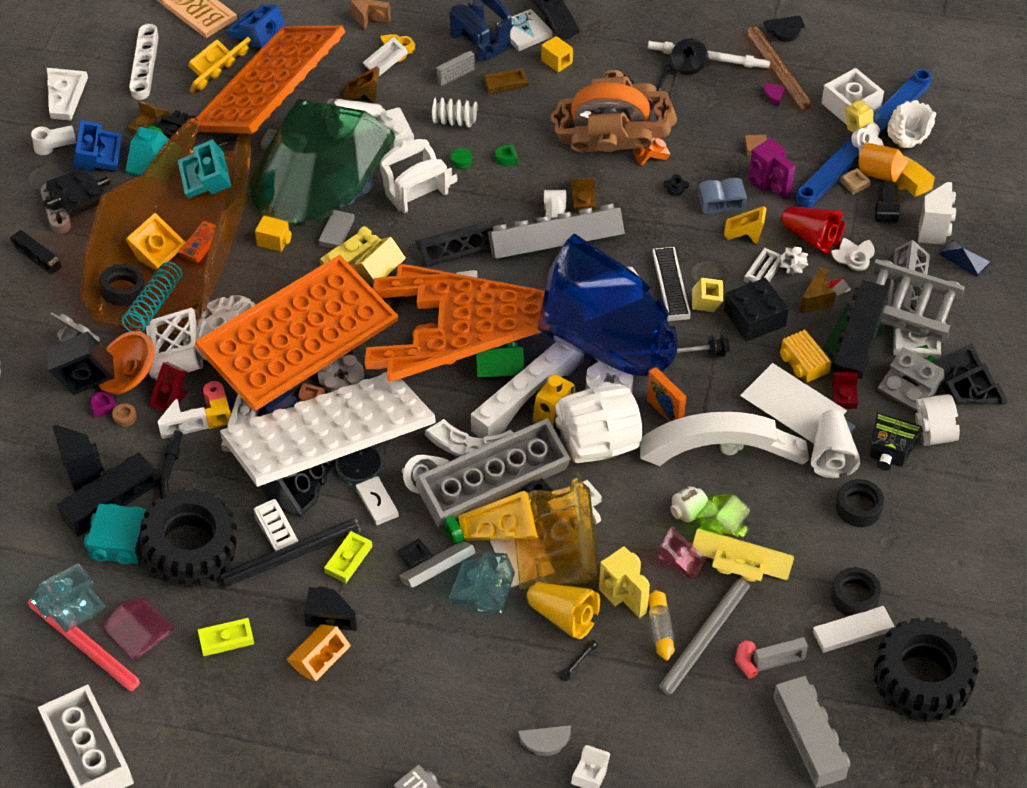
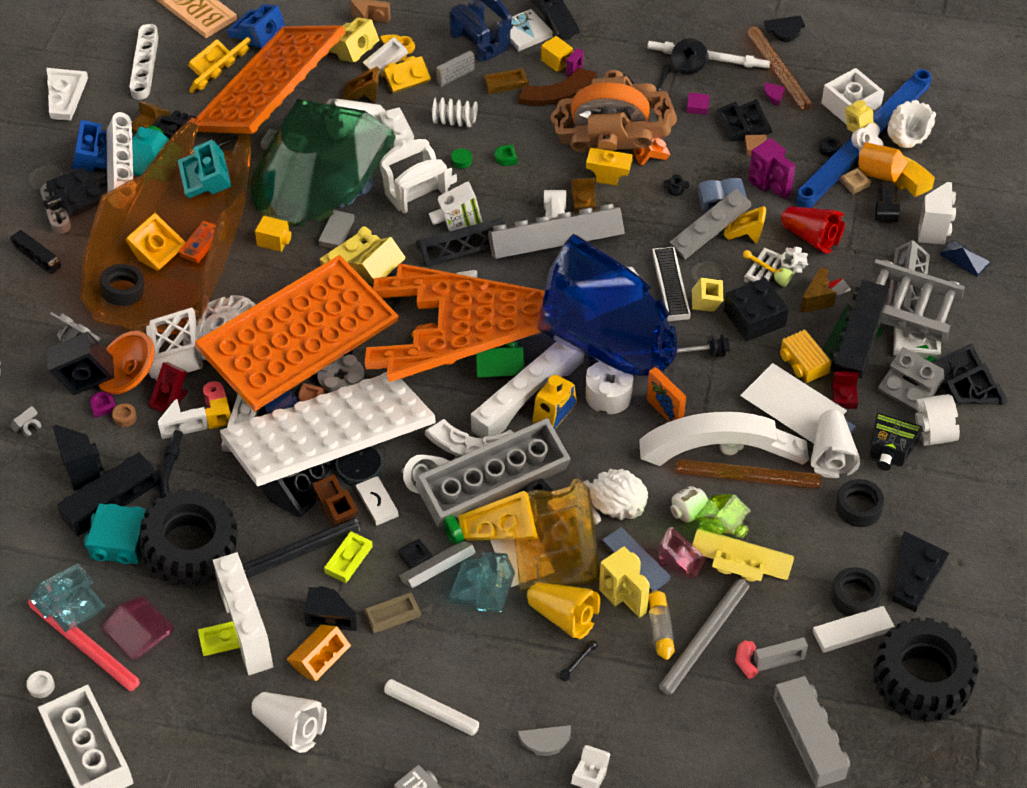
(24, 420): none -> light grey tile
(40, 684): none -> white tile
(45, 139): white piece -> none
(119, 151): none -> white beam
(153, 313): teal piece -> none
(244, 613): none -> white arch
(268, 513): white slope -> none
(291, 718): none -> white cone
(335, 502): none -> reddish brown brick
(357, 39): none -> light yellow brick
(392, 612): none -> dark tan tile
(406, 74): none -> yellow bracket
(431, 707): none -> white axle
(457, 208): none -> white torso
(554, 93): none -> reddish brown tile
(574, 61): none -> magenta tile
(599, 423): white wheel -> none
(608, 165): none -> yellow brick
(619, 494): none -> white hair
(649, 567): none -> sand blue tile
(698, 103): none -> magenta tile
(710, 224): none -> light grey plate
(744, 120): none -> black slope
(748, 473): none -> clear orange axle
(781, 275): none -> hinge
(829, 146): none -> black tile
(854, 256): white plate -> none
(917, 570): none -> black wing

